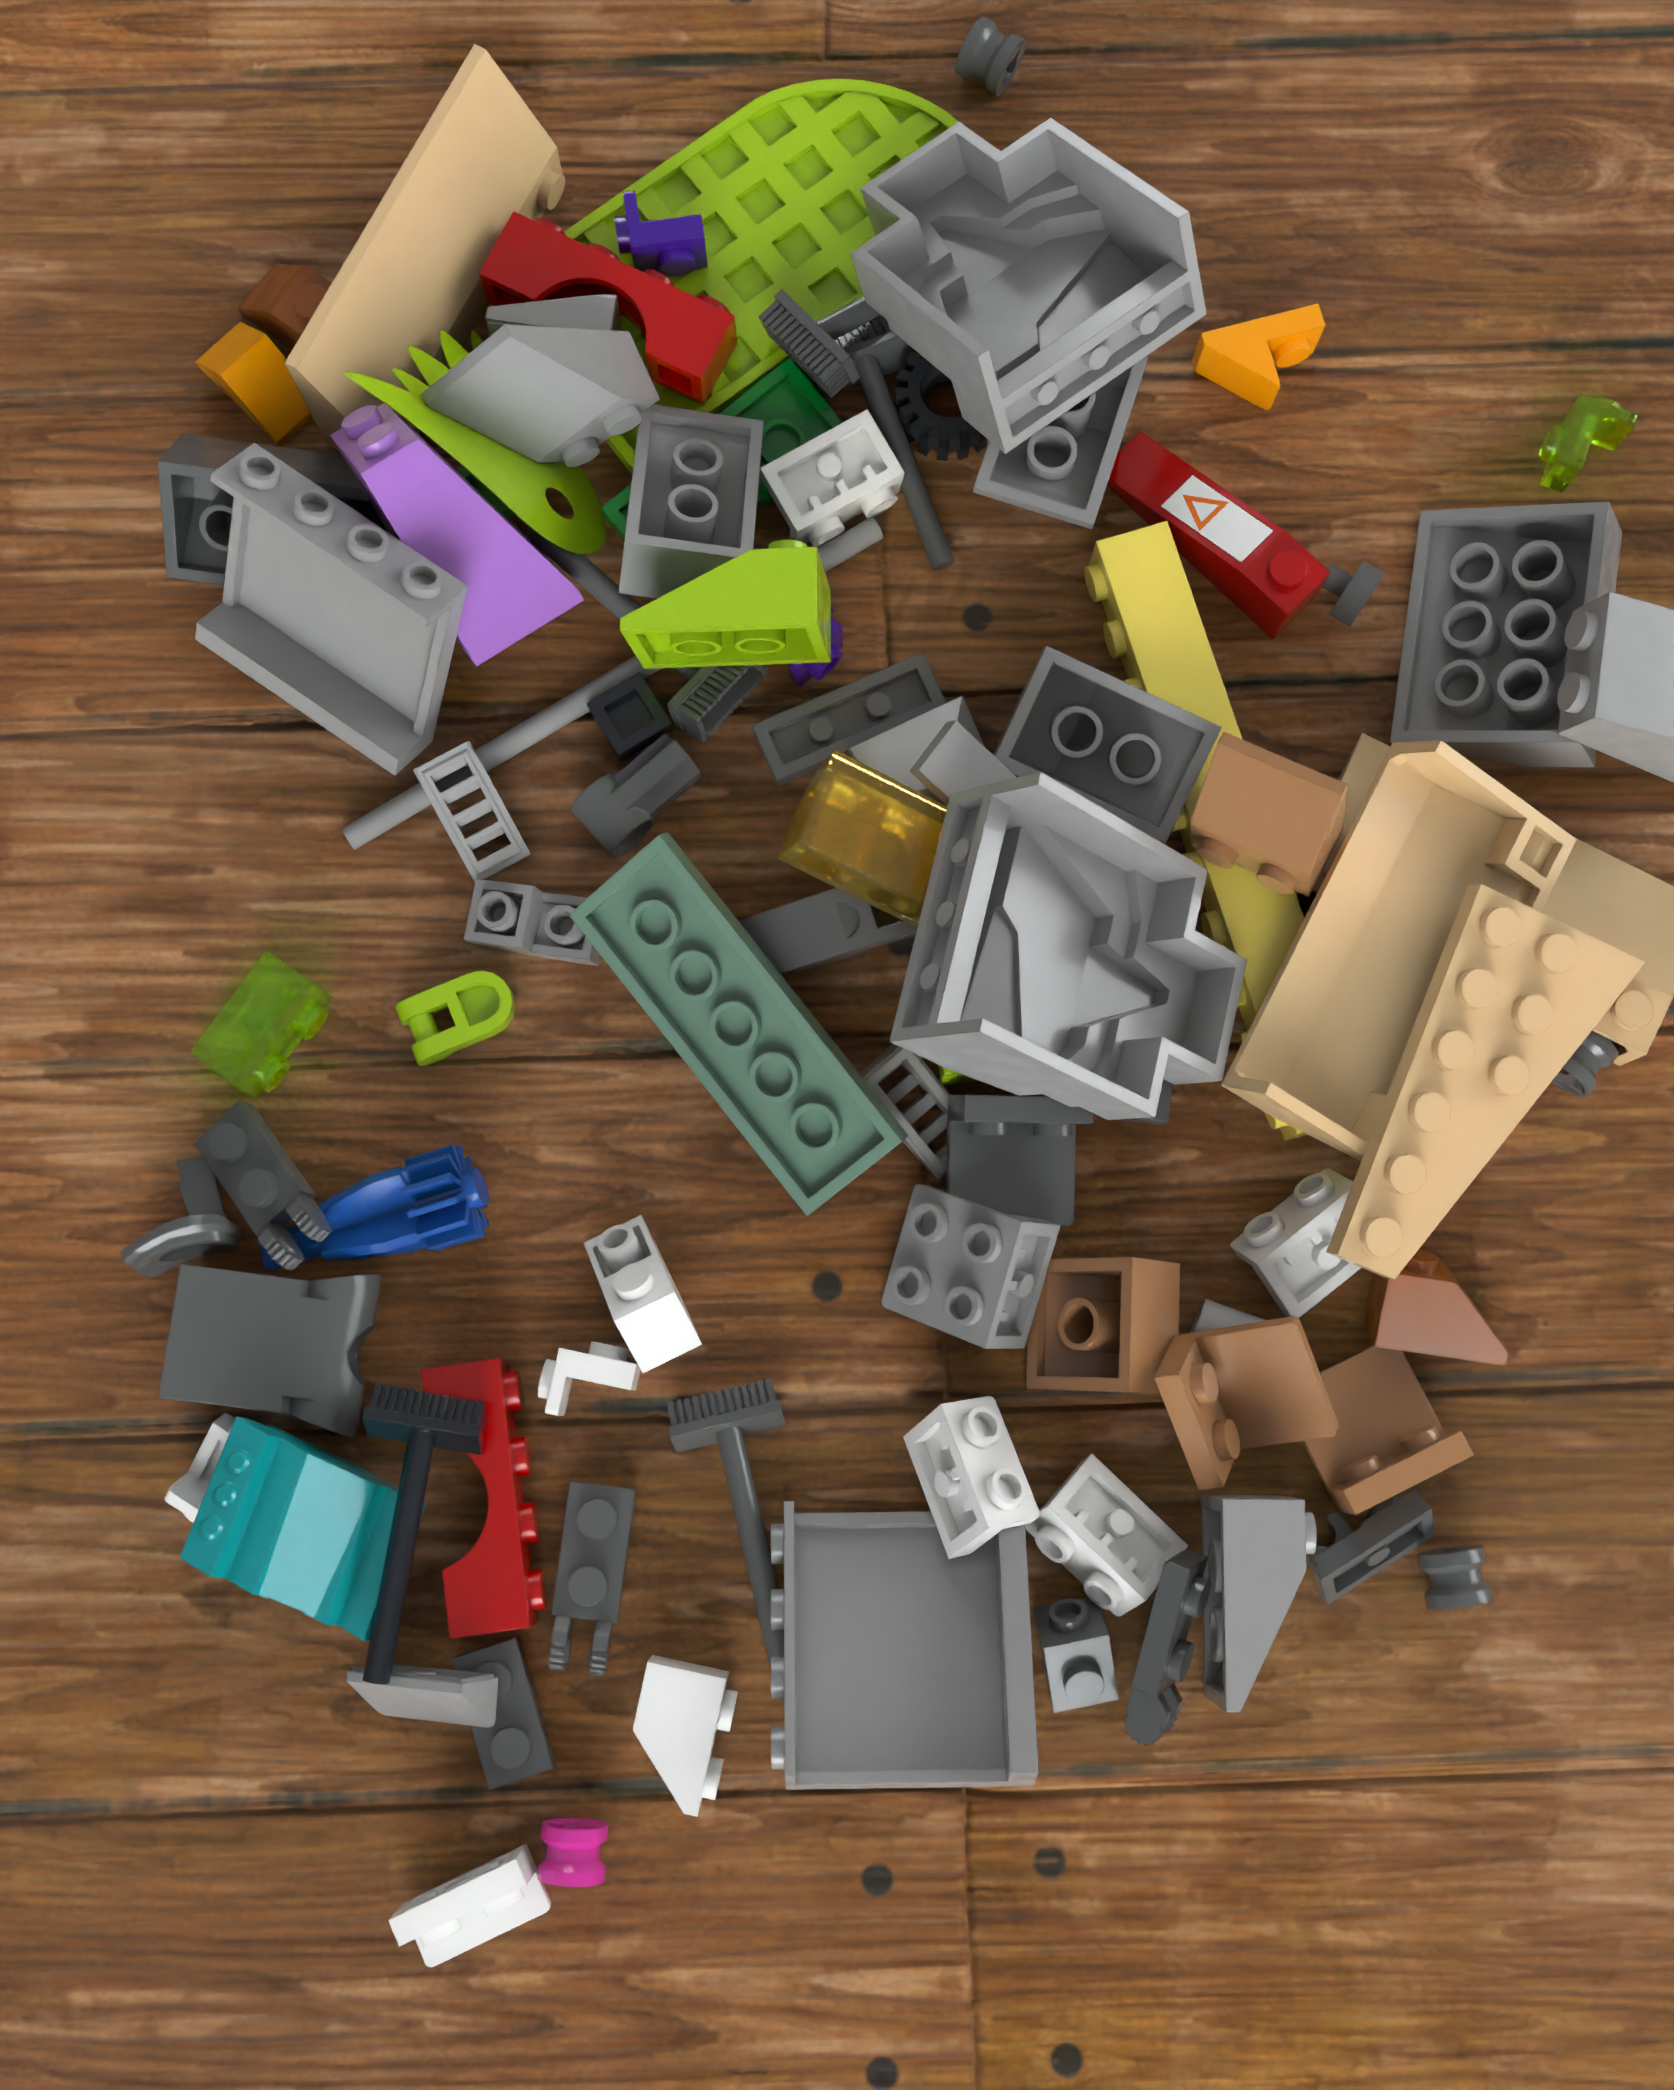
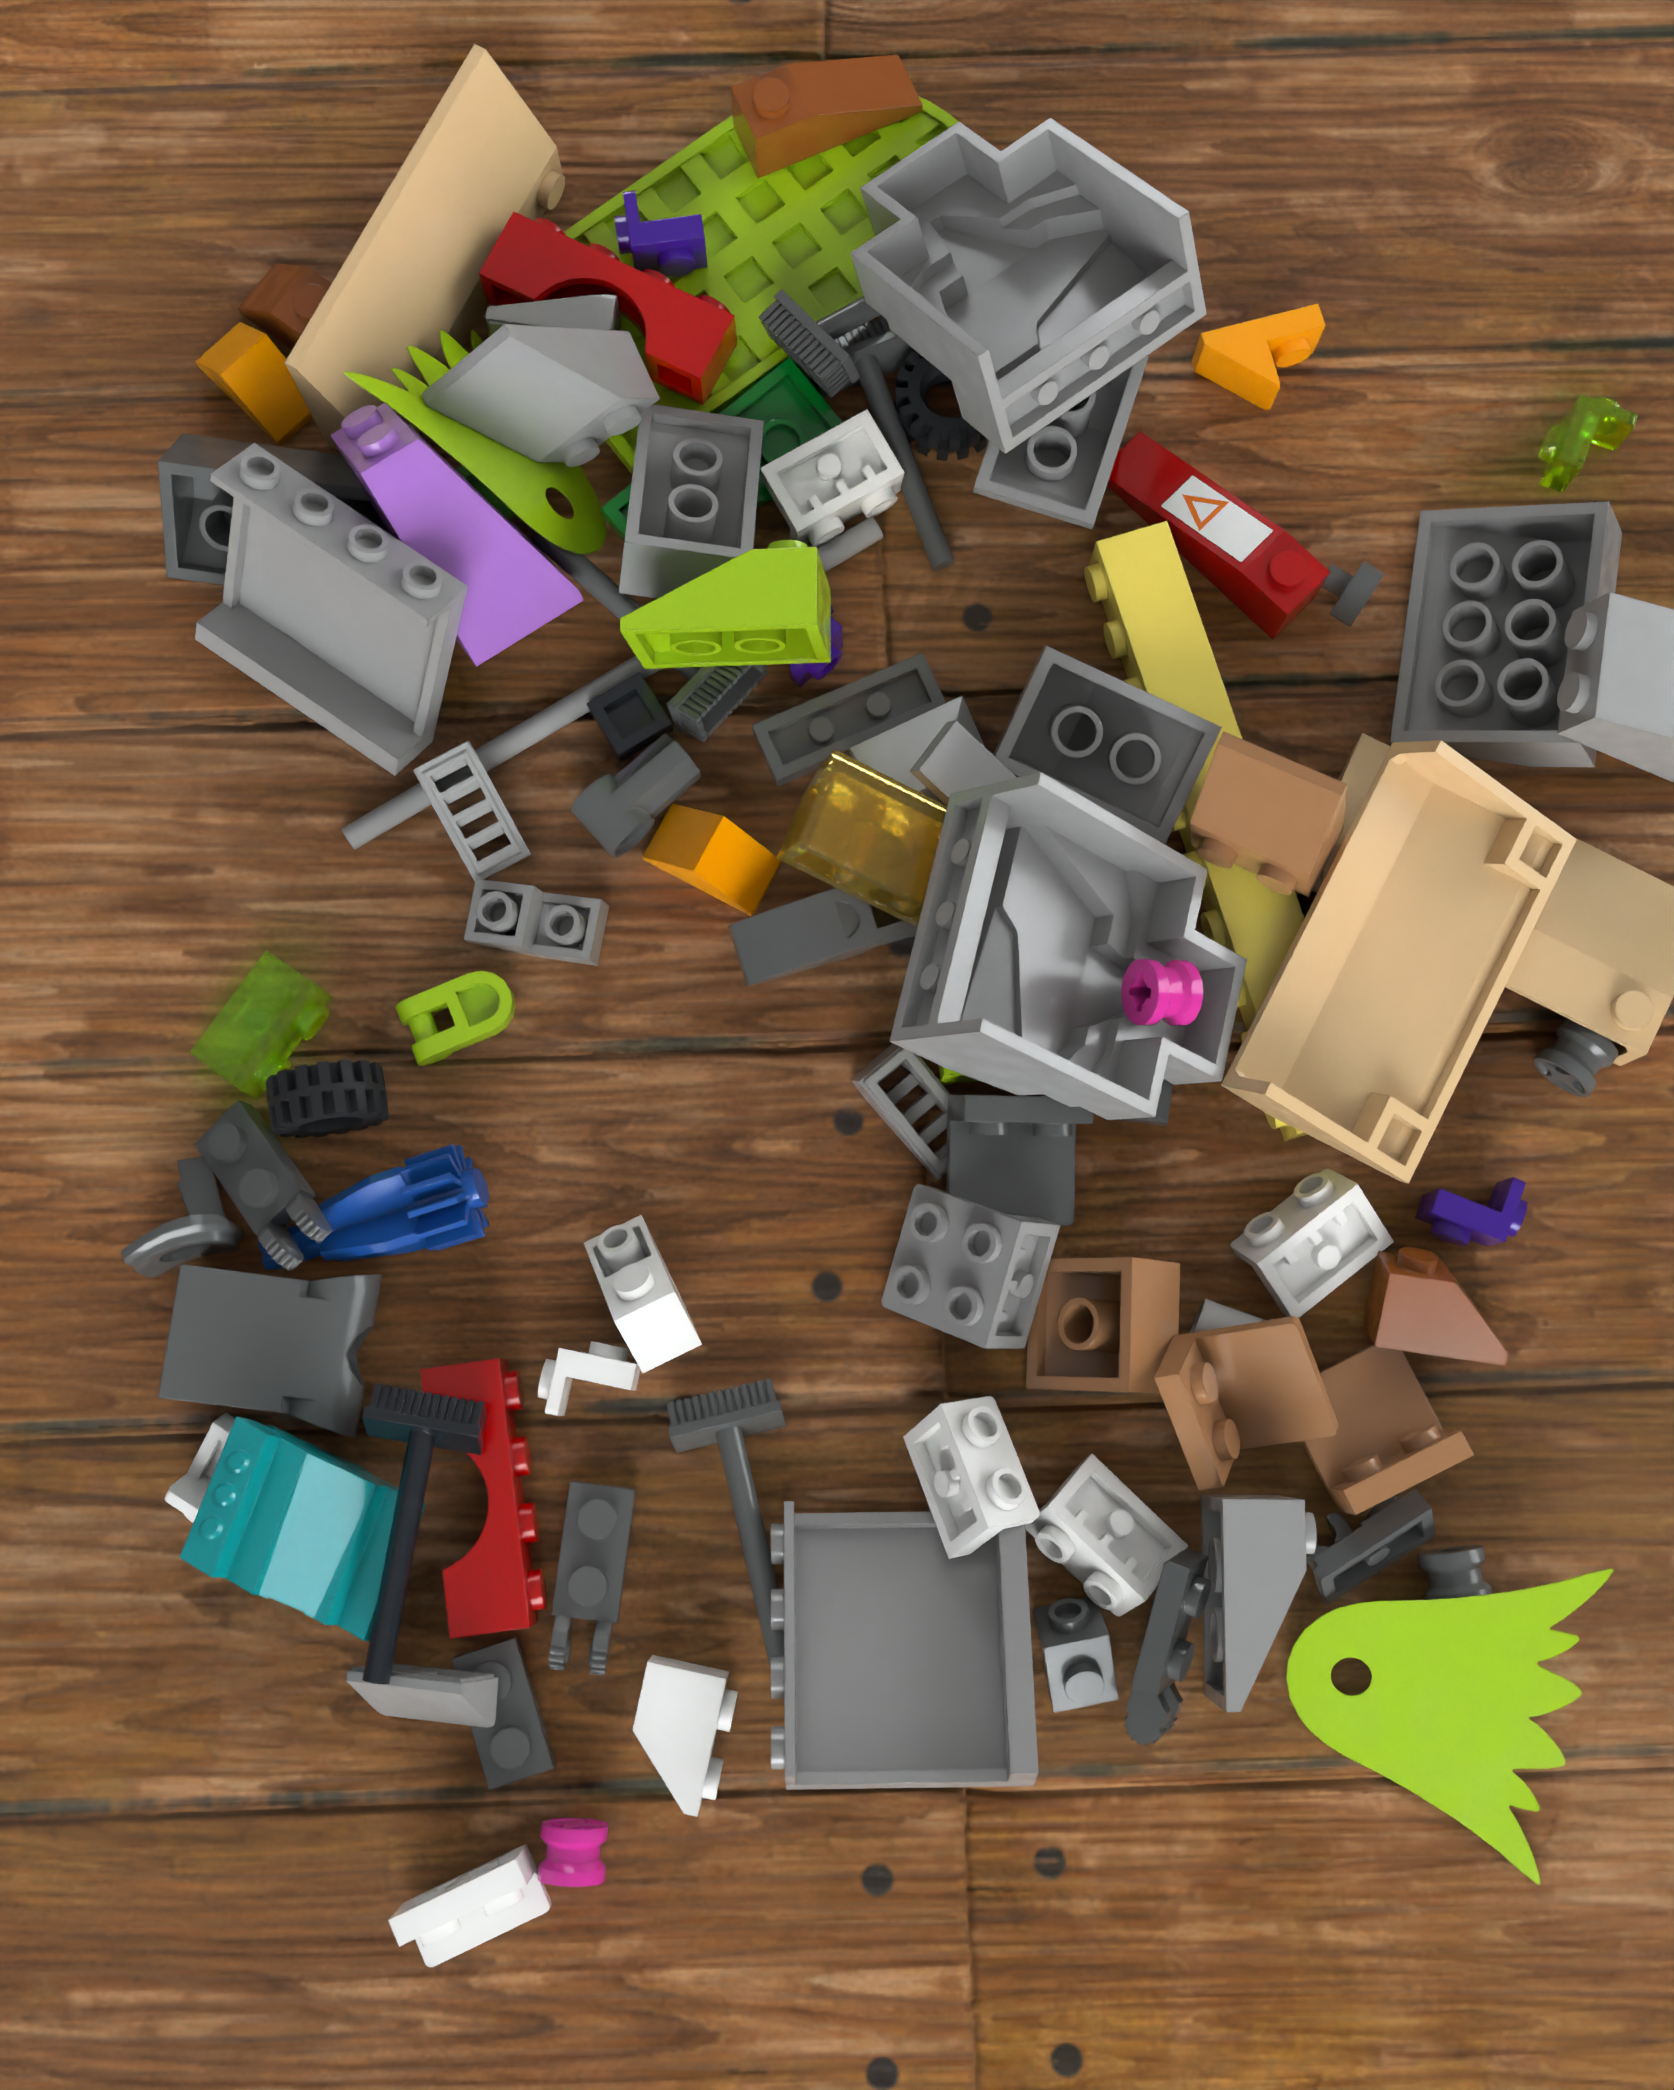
(327, 1098): none -> black tyre
(713, 857): none -> light orange slope
(737, 1024): sand green plate -> none
(818, 107): none -> dark orange slope
(990, 56): dark grey wheel -> none
(1162, 992): none -> dark pink wheel
(1447, 1697): none -> lime piece
(1463, 1220): none -> dark purple bracket
(1487, 1042): tan wing -> none

